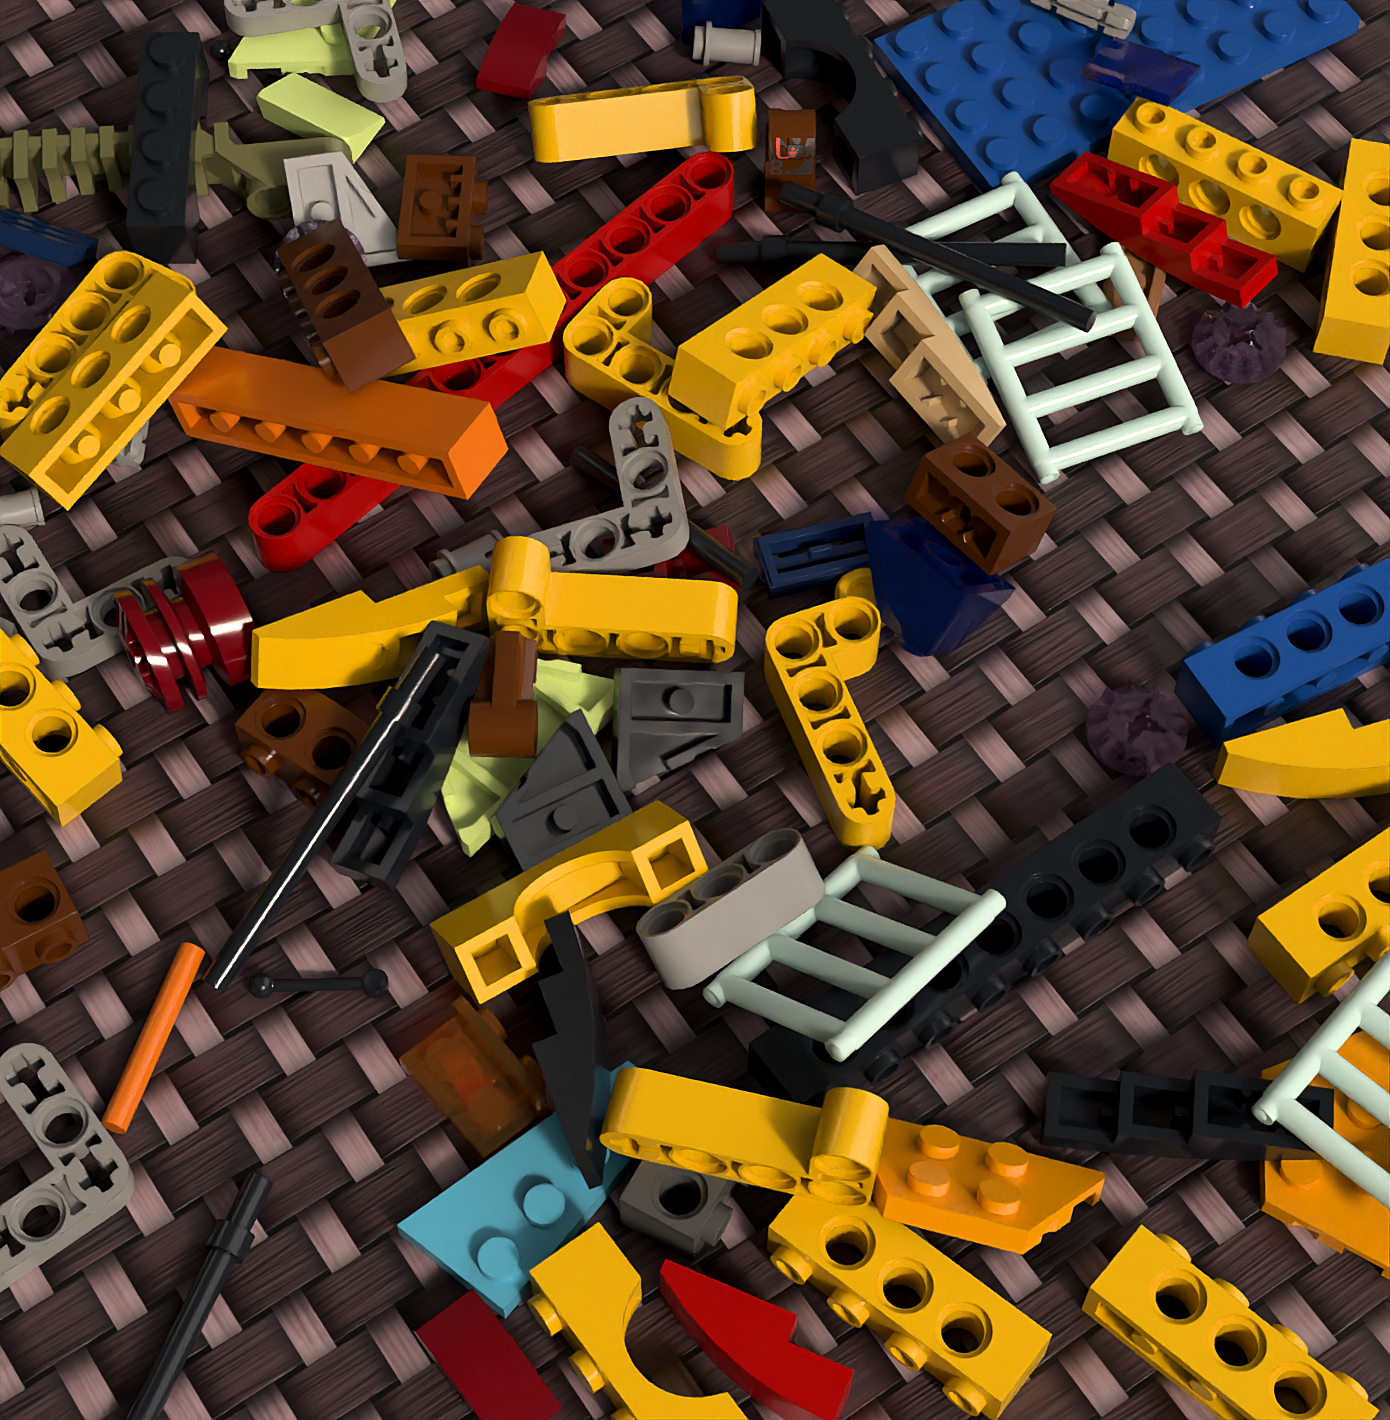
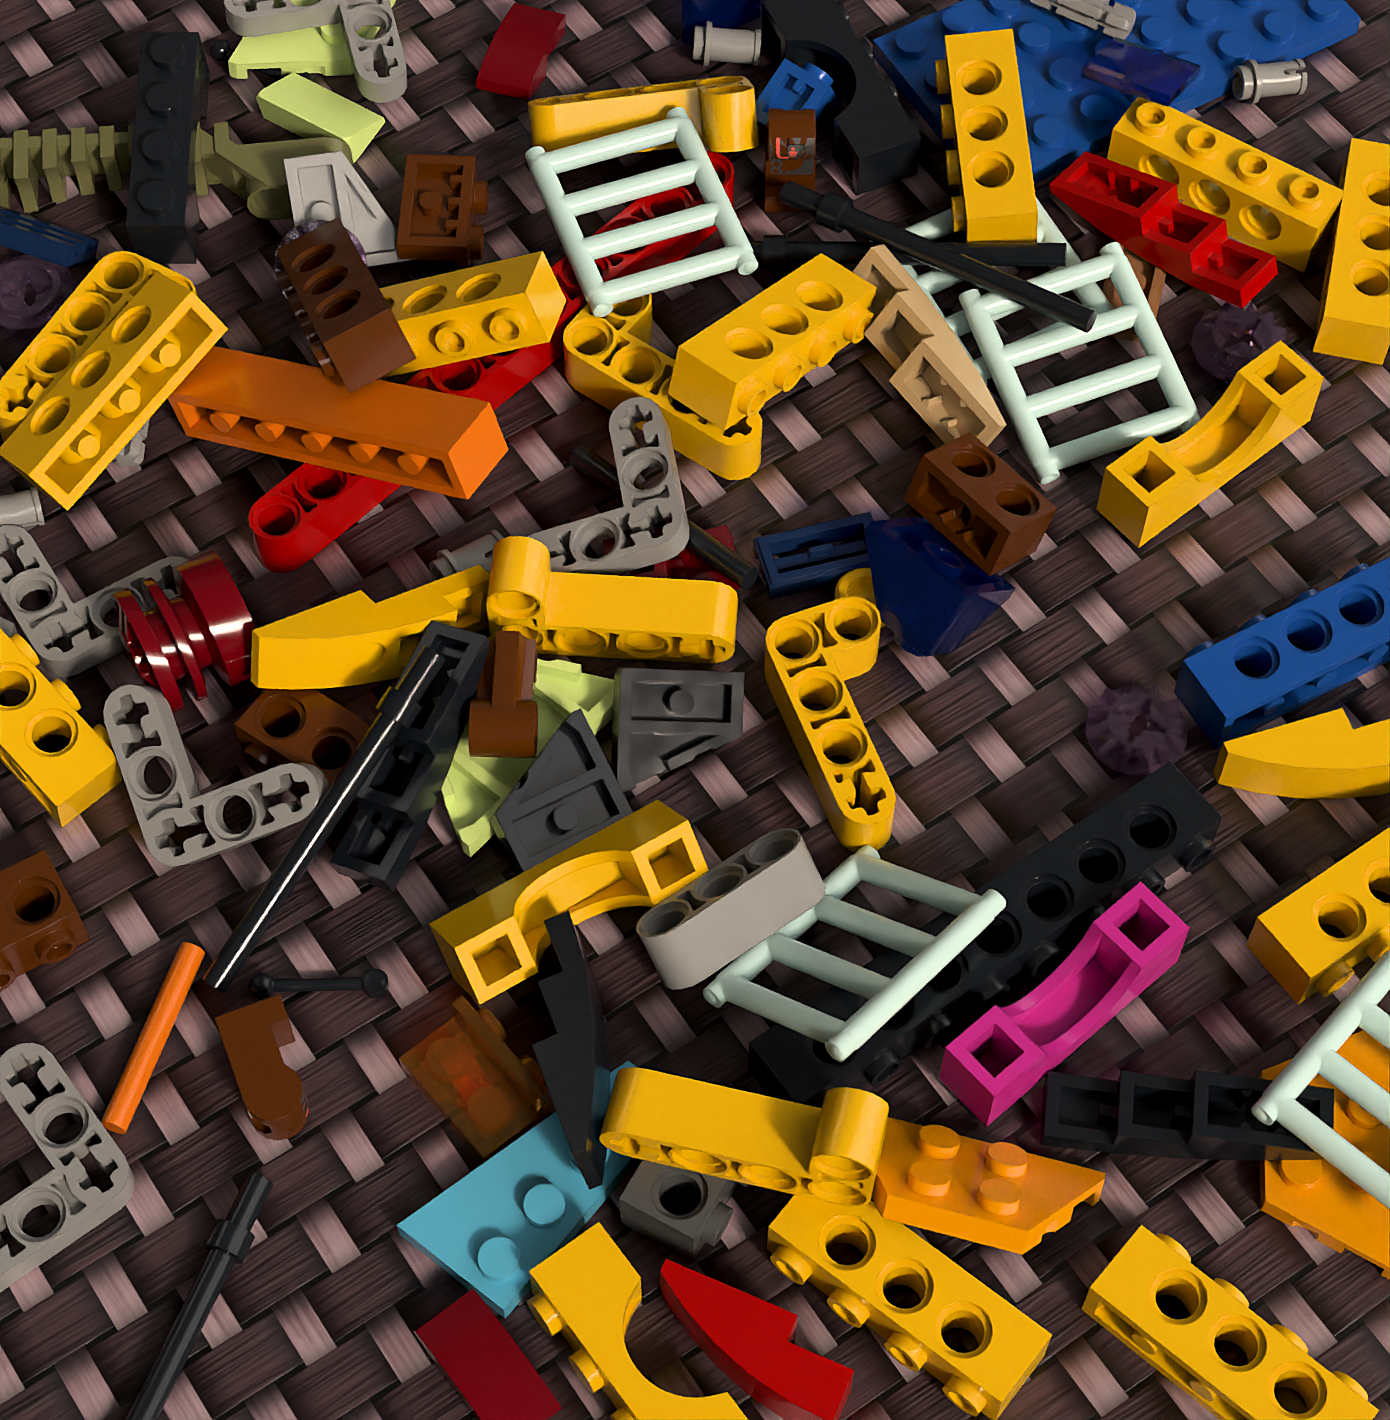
(182, 799): none -> light grey beam
(267, 1085): none -> reddish brown leg
(695, 169): none -> light aqua bar
(796, 89): none -> blue bracket
(988, 137): none -> yellow brick
(1022, 1042): none -> dark pink arch
(1165, 480): none -> yellow arch
(1268, 80): none -> light grey pin

